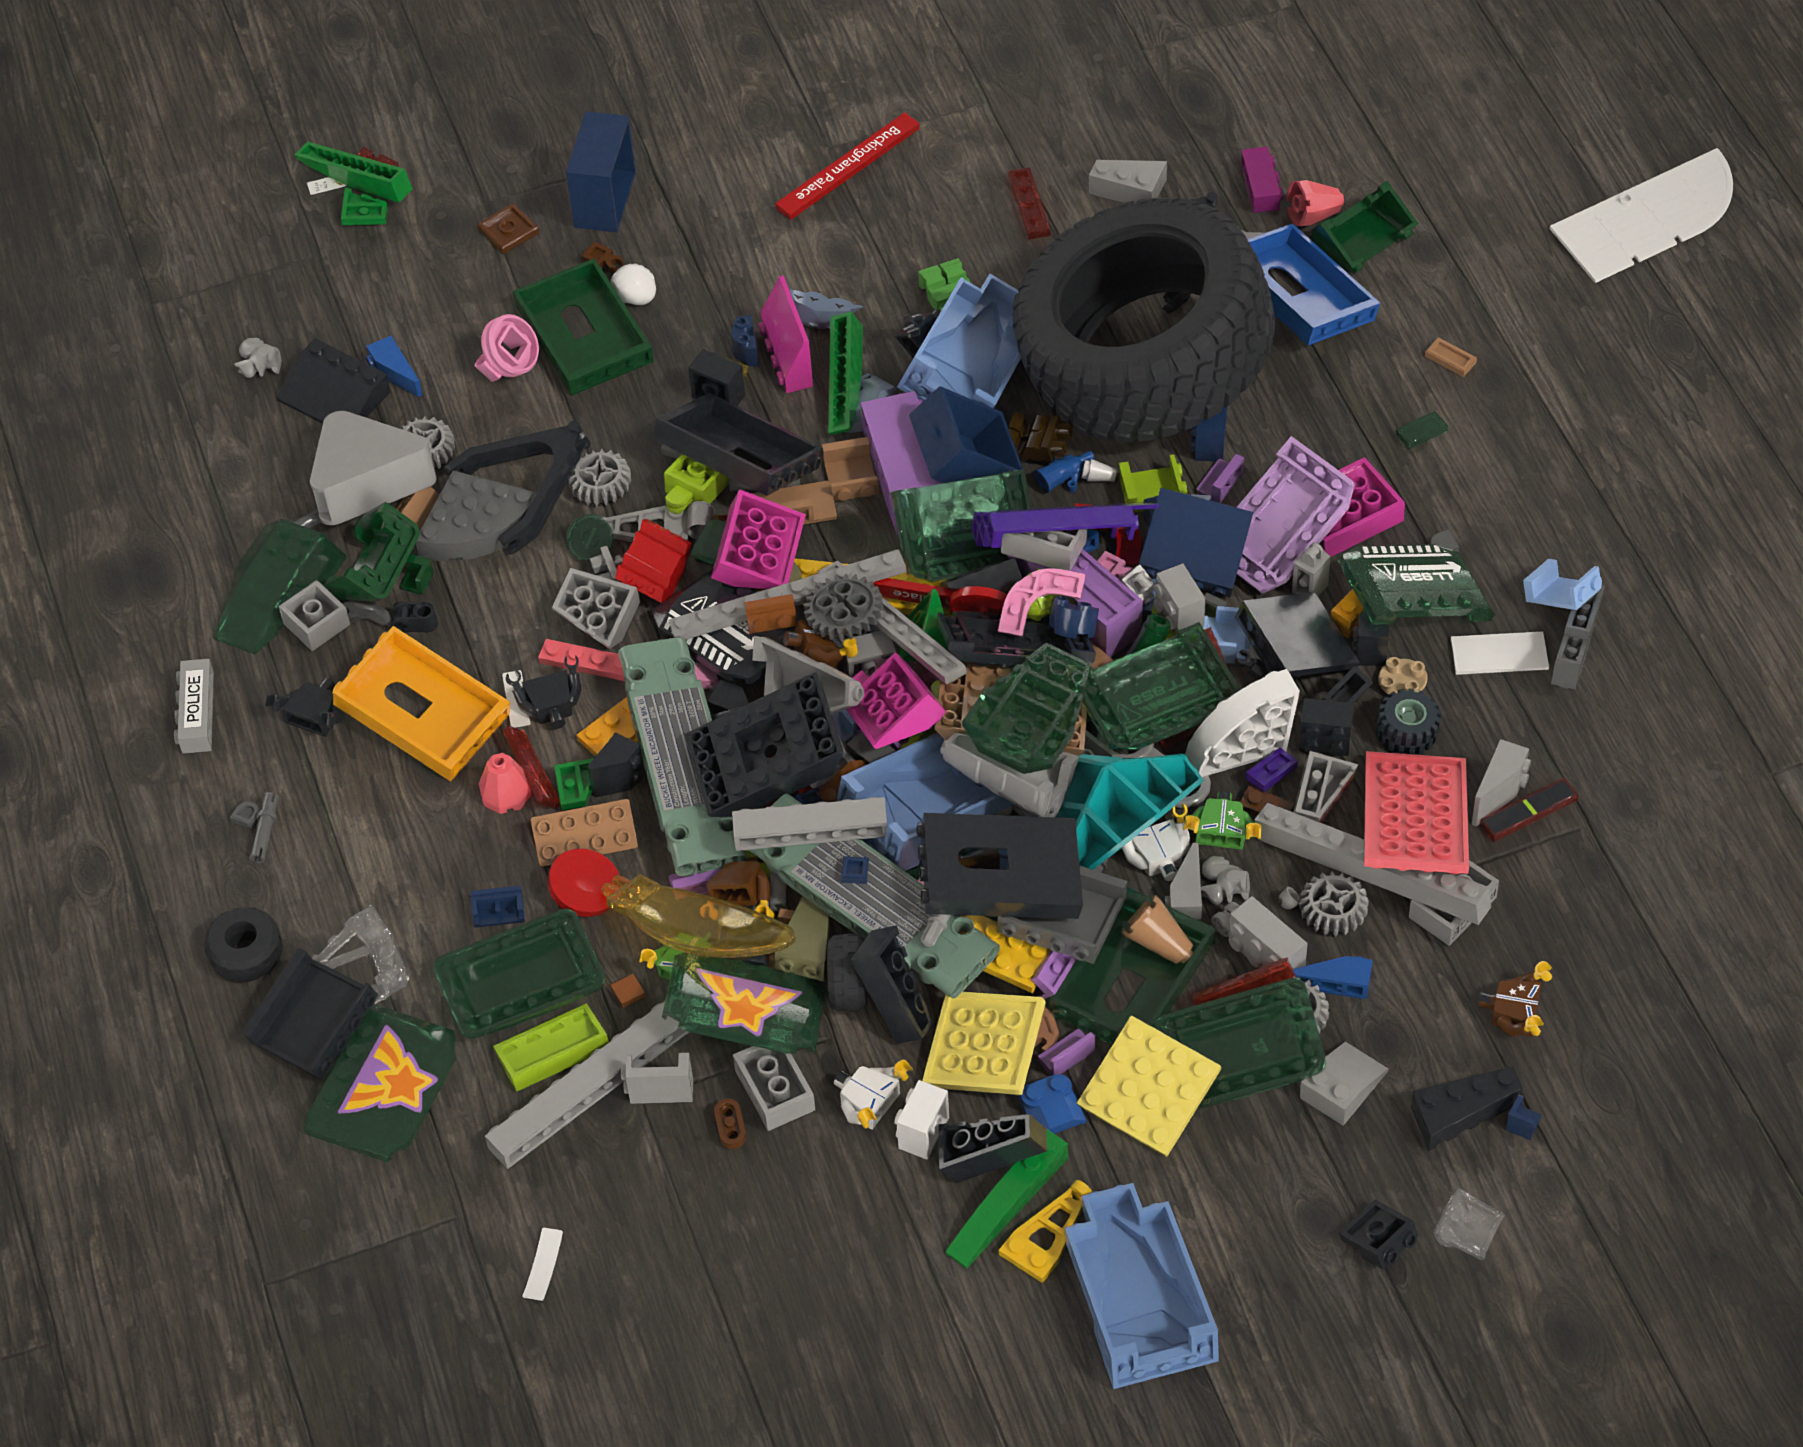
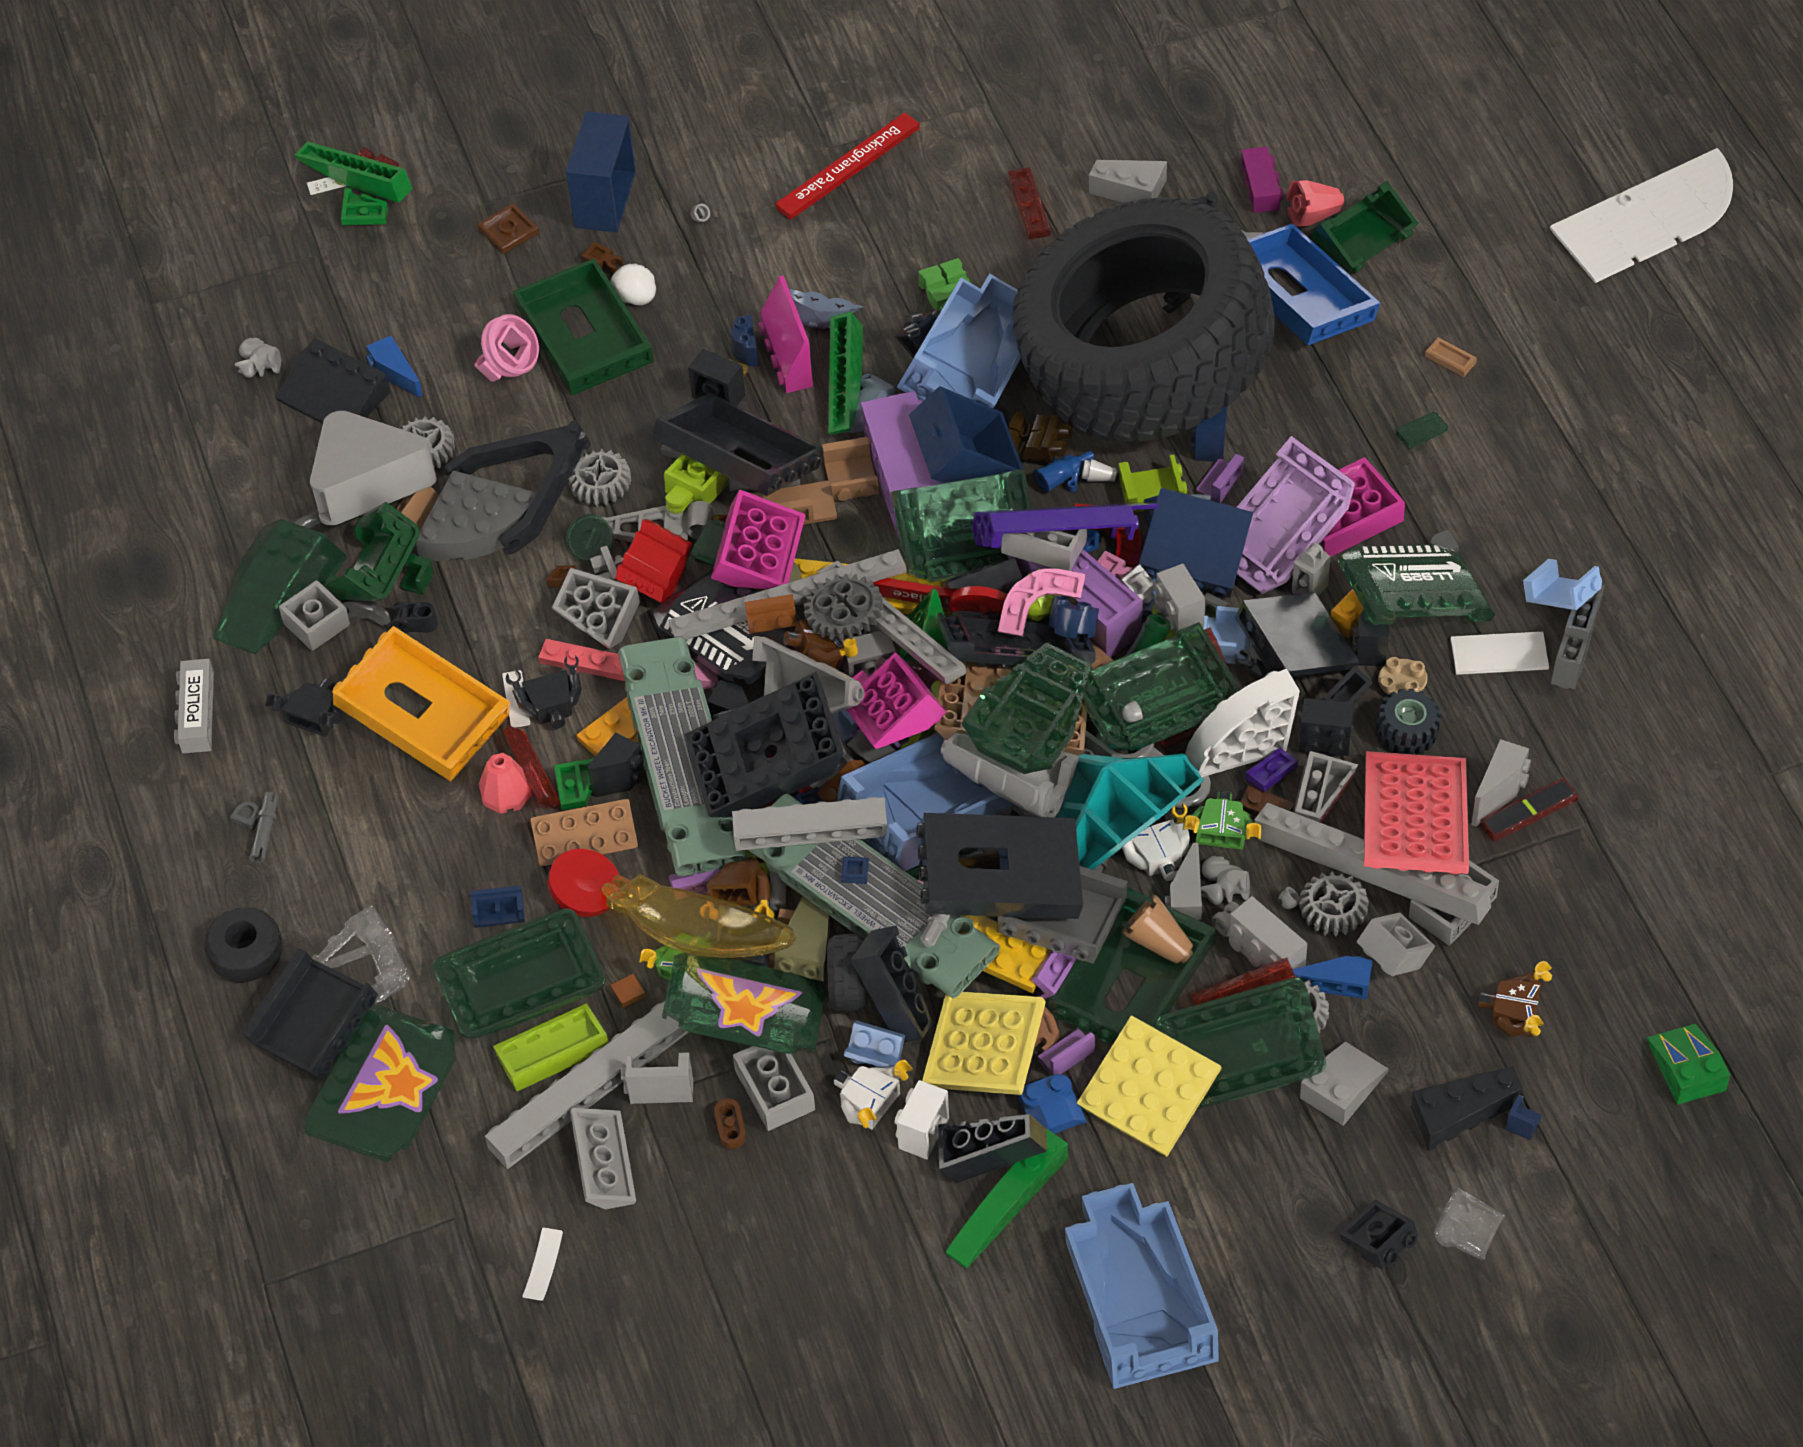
(558, 576): none -> reddish brown plate
(603, 1157): none -> light grey slope
(701, 210): none -> light grey hinge
(874, 1045): none -> medium blue bracket
(1031, 1257): yellow plate -> none
(1132, 712): none -> light grey hinge
(1395, 944): none -> light grey brick
(1689, 1063): none -> green slope

